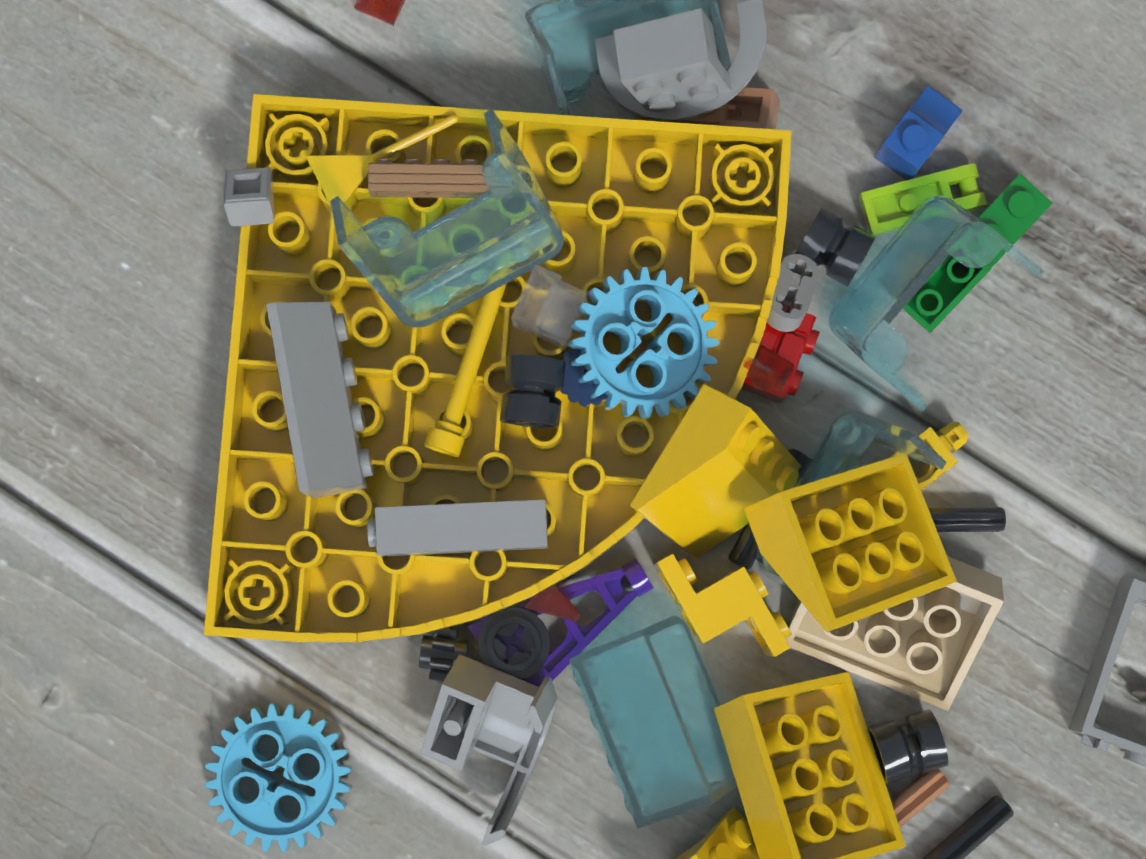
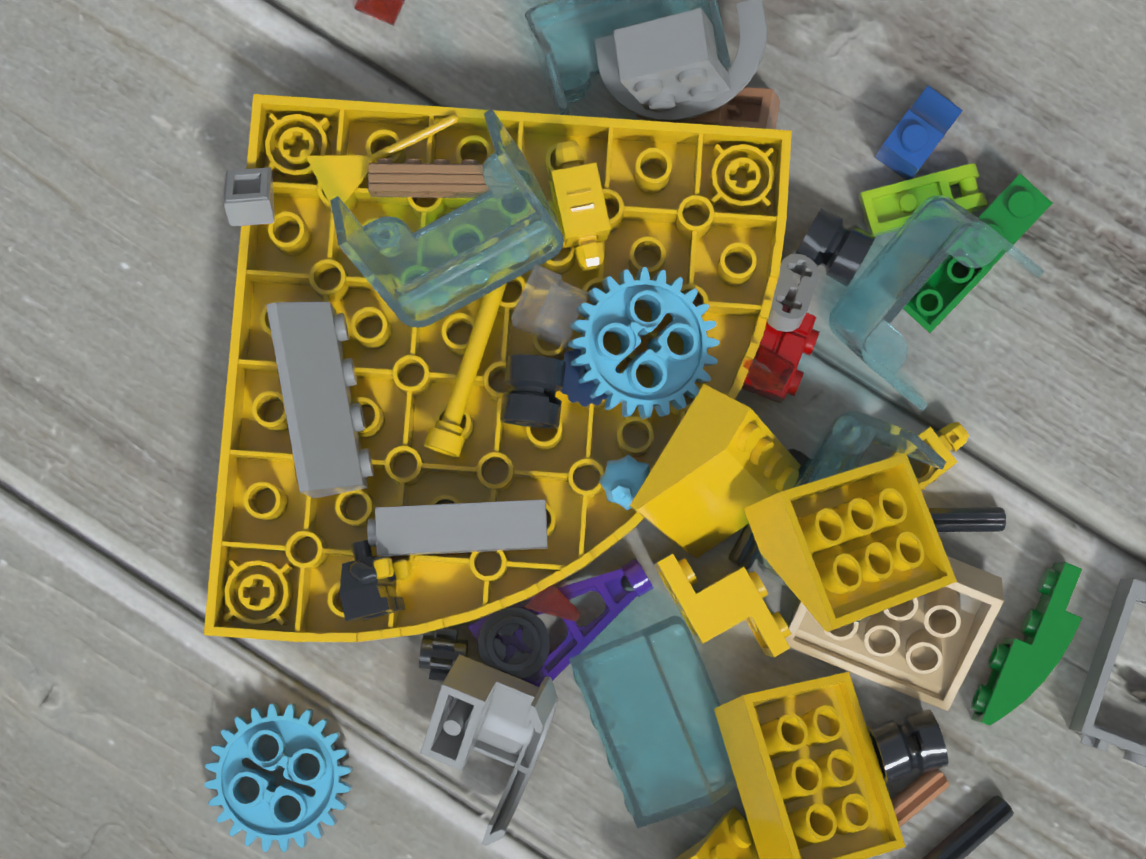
(369, 584): none -> black piece
(579, 205): none -> yellow piece
(623, 480): none -> medium azure piece
(1024, 665): none -> green slope

